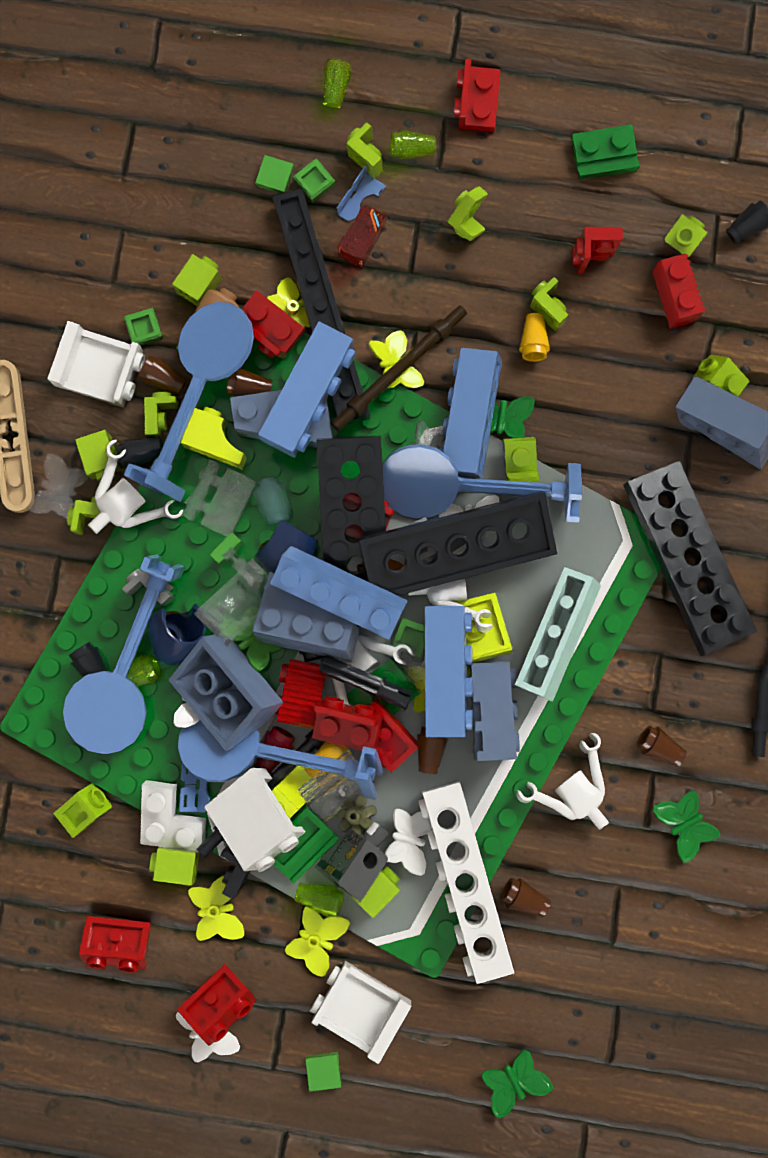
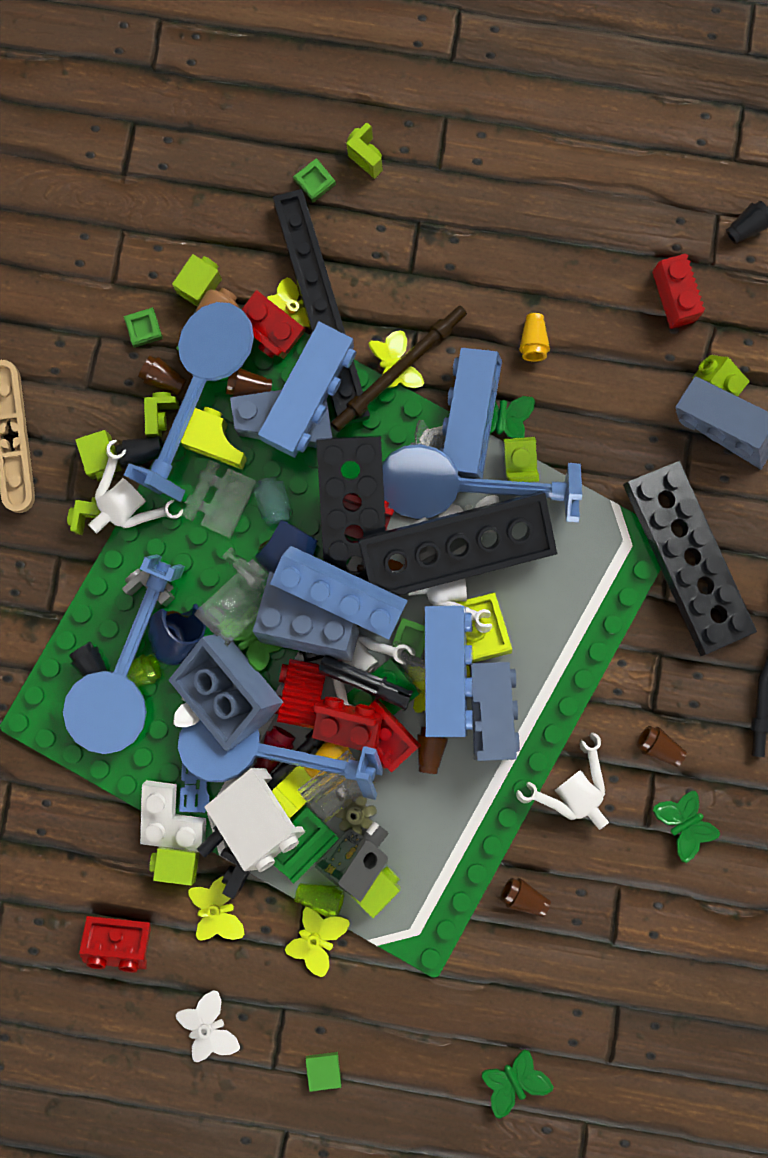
(59, 489): clear piece -> none
(82, 809): lime bracket -> none
(96, 365): white panel -> none
(217, 1005): red bracket -> none
(230, 541): bright green tile -> none
(274, 175): bright green tile -> none
(335, 81): clear neon green cone -> none
(361, 1010): white panel -> none
(362, 236): clear red leg -> none
(367, 187): medium blue piece -> none
(405, 847): white piece -> none
(411, 144): clear neon green cone -> none
(462, 217): lime bracket -> none
(479, 97): red bracket -> none
(496, 961): white brick -> none
(551, 308): lime bracket -> none
(558, 634): light aqua brick -> none
(595, 244): red bracket -> none
(605, 152): green plate -> none
(686, 235): lime bracket -> none

